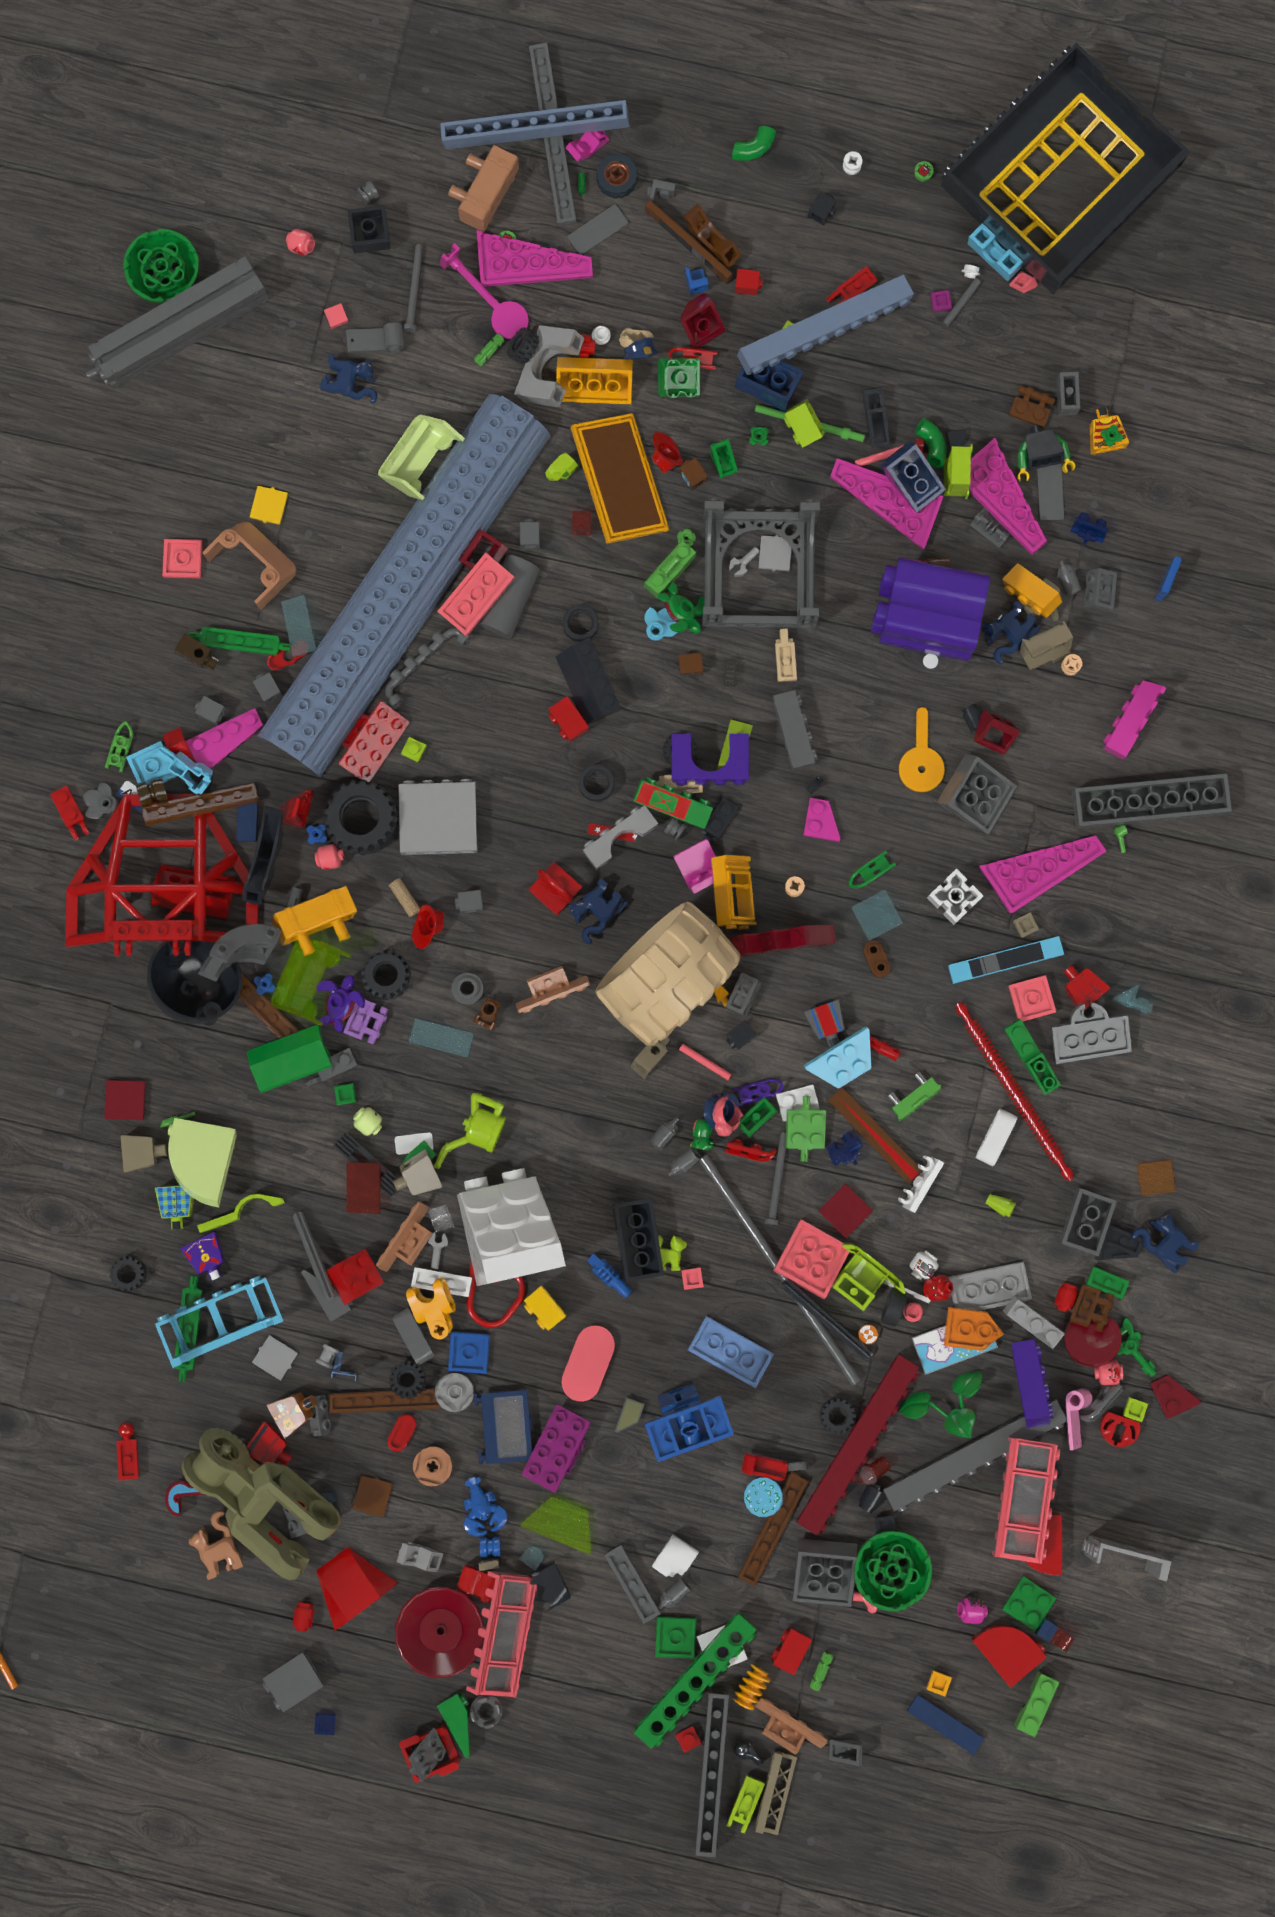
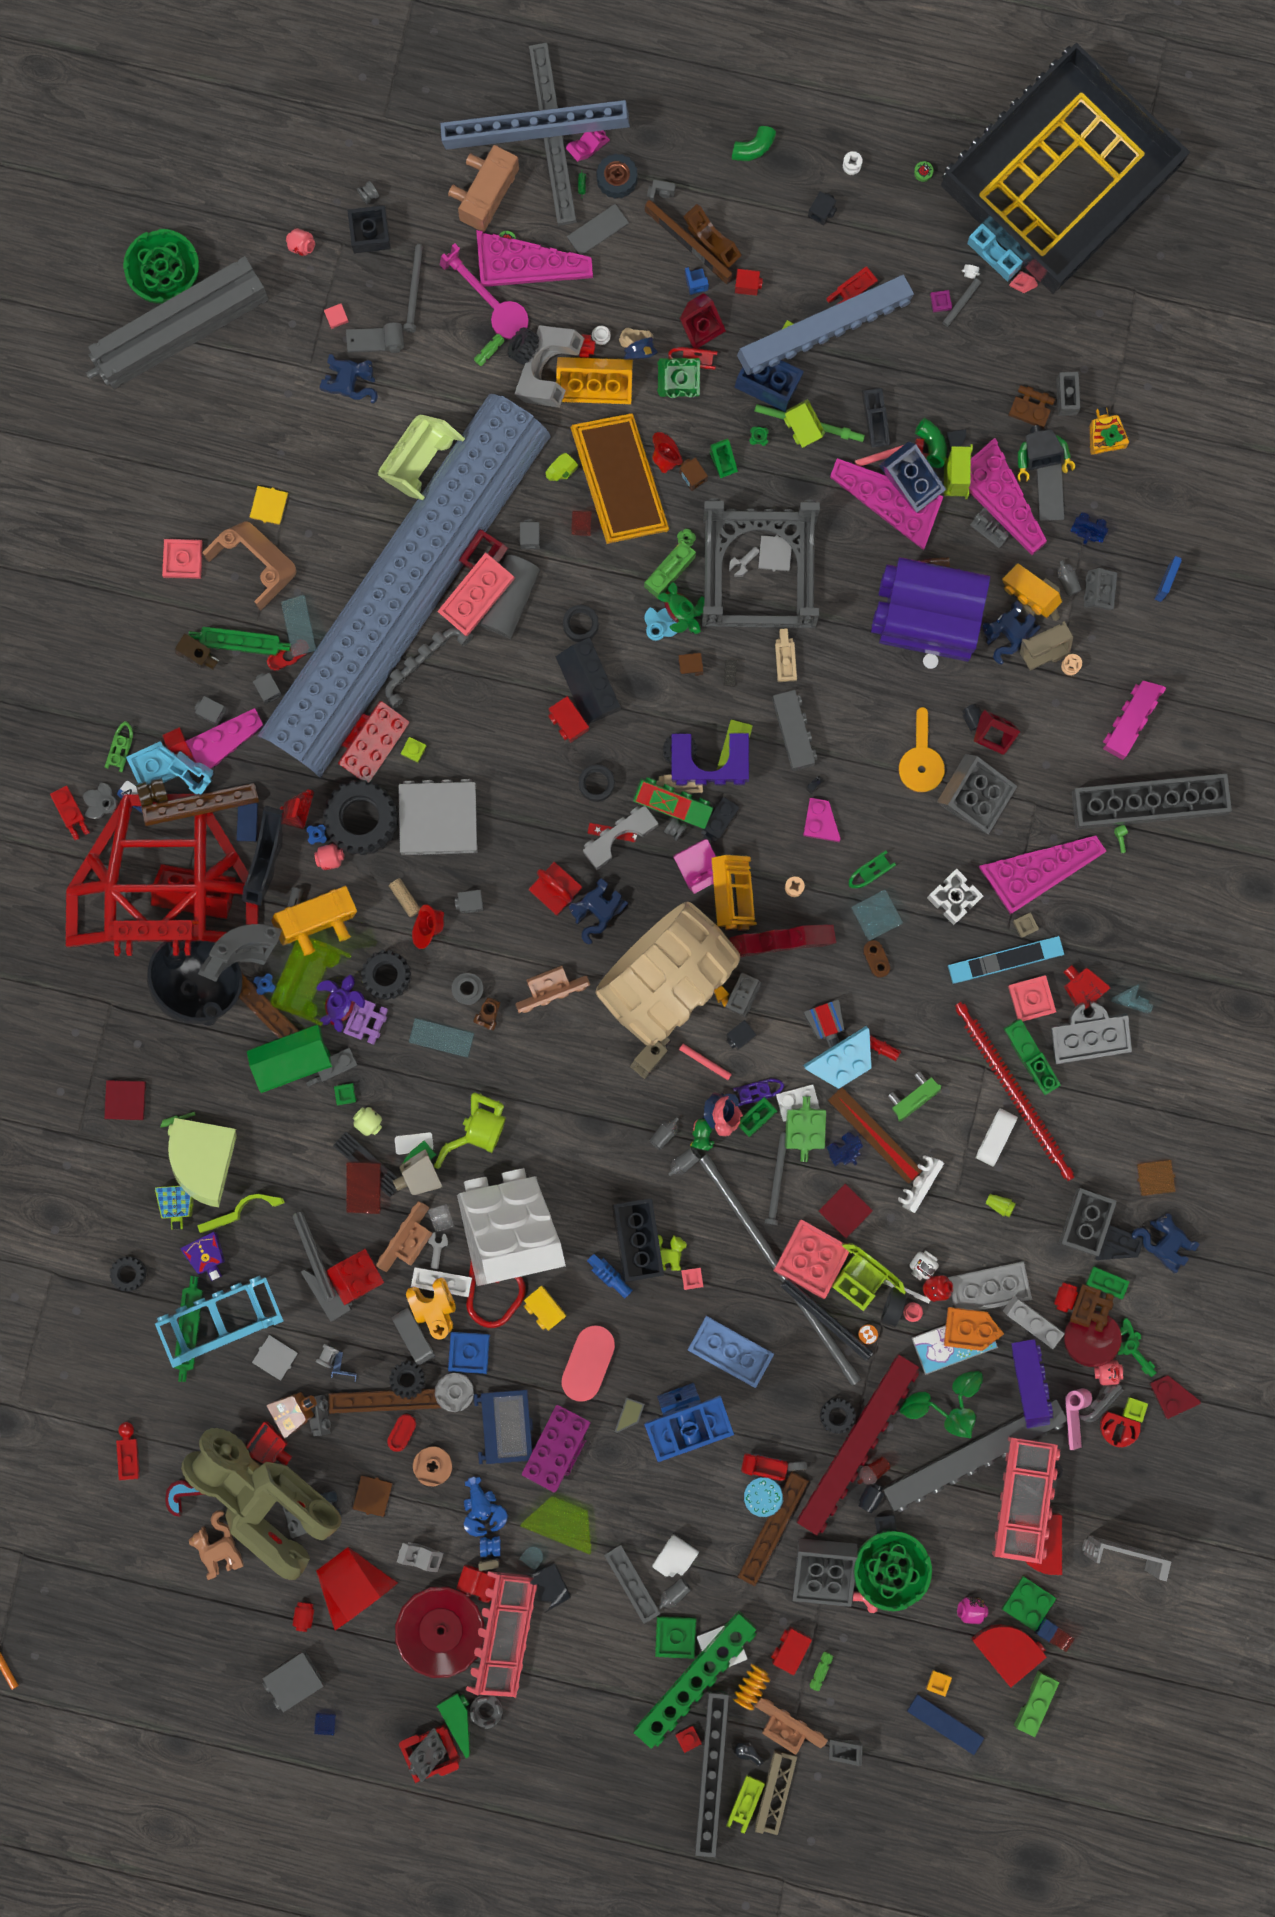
(140, 1152): dark tan torso -> none
(754, 1151): red piece -> none

